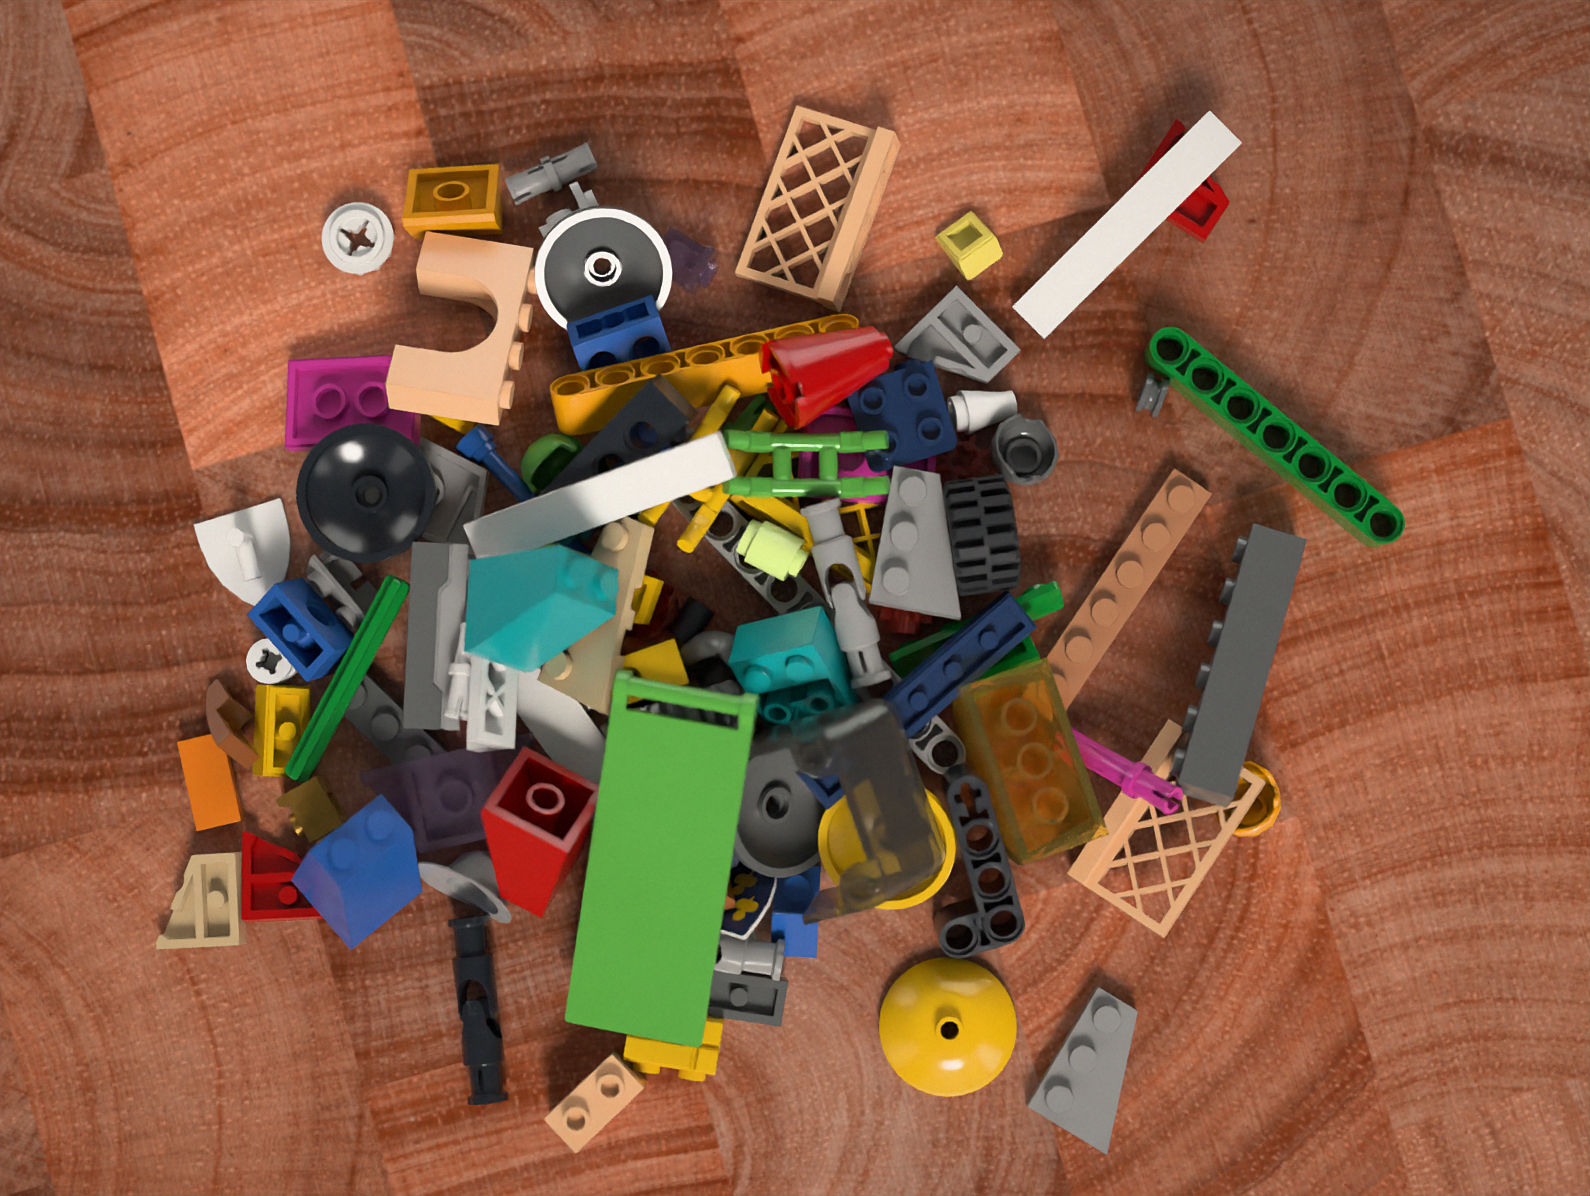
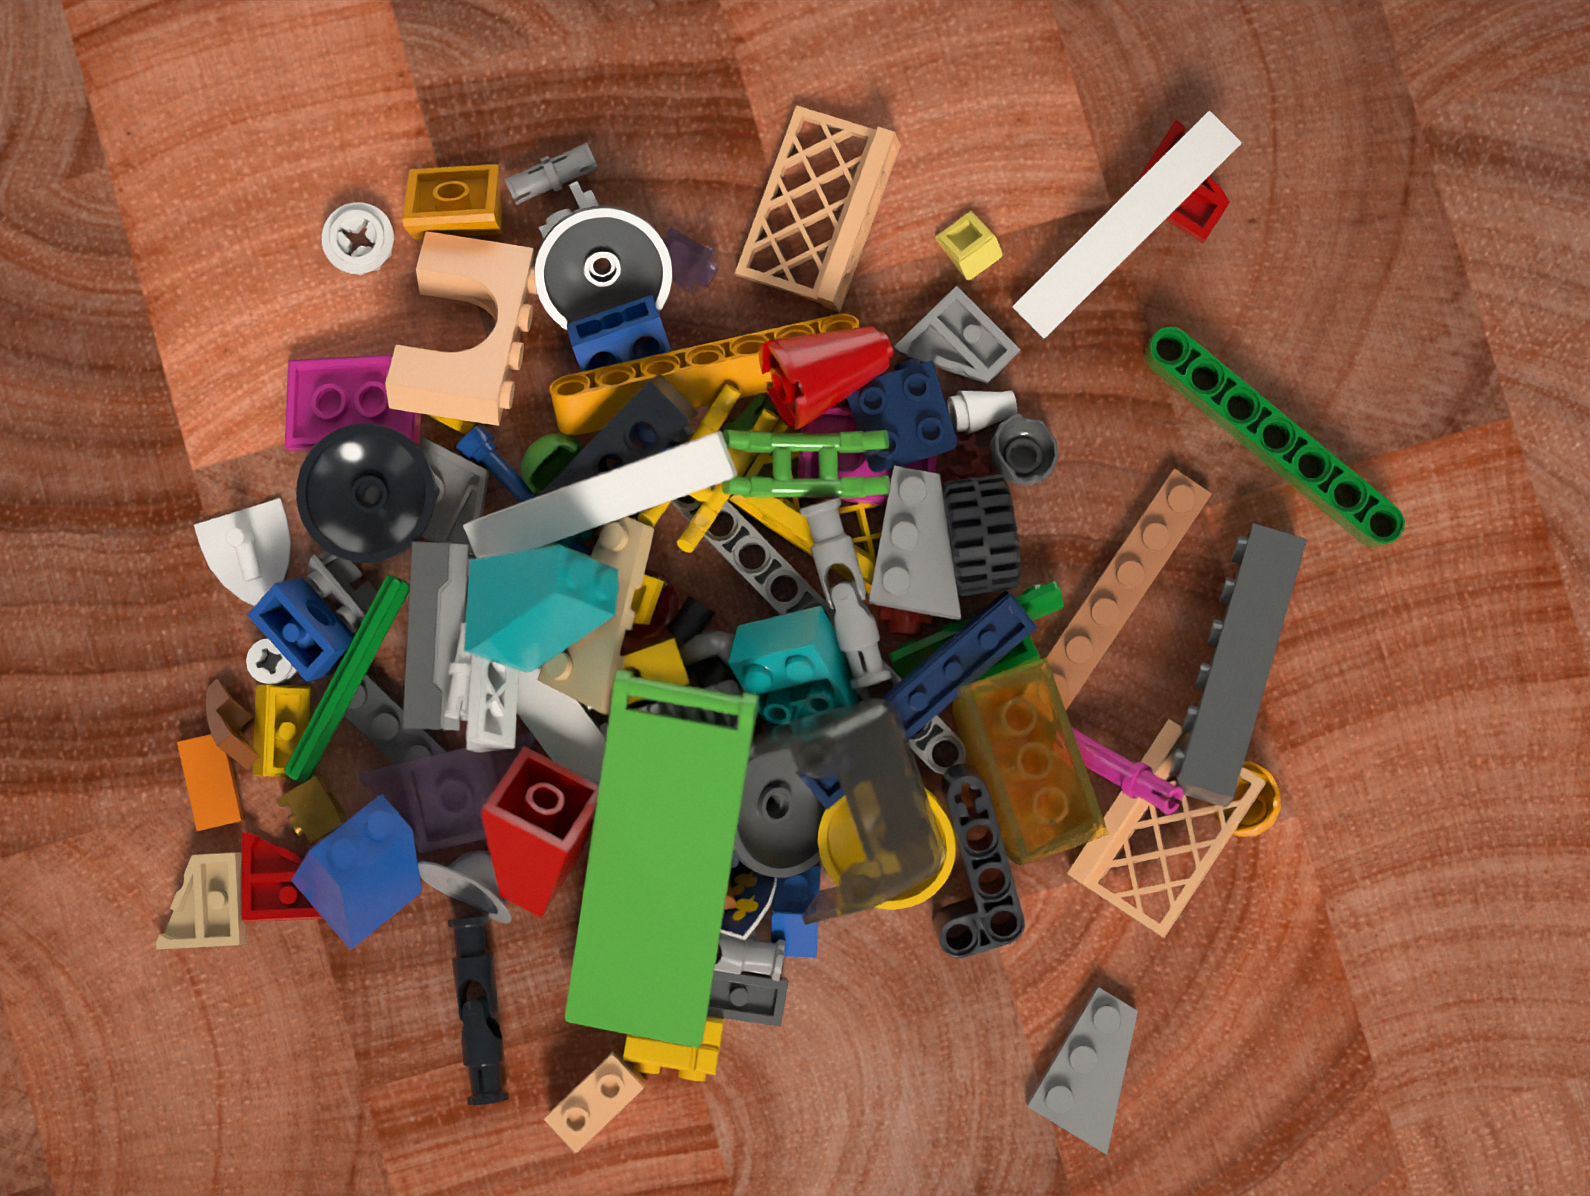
(772, 549): yellowish green brick -> none
(939, 993): yellow dish -> none
(1152, 395): dark grey bush -> none

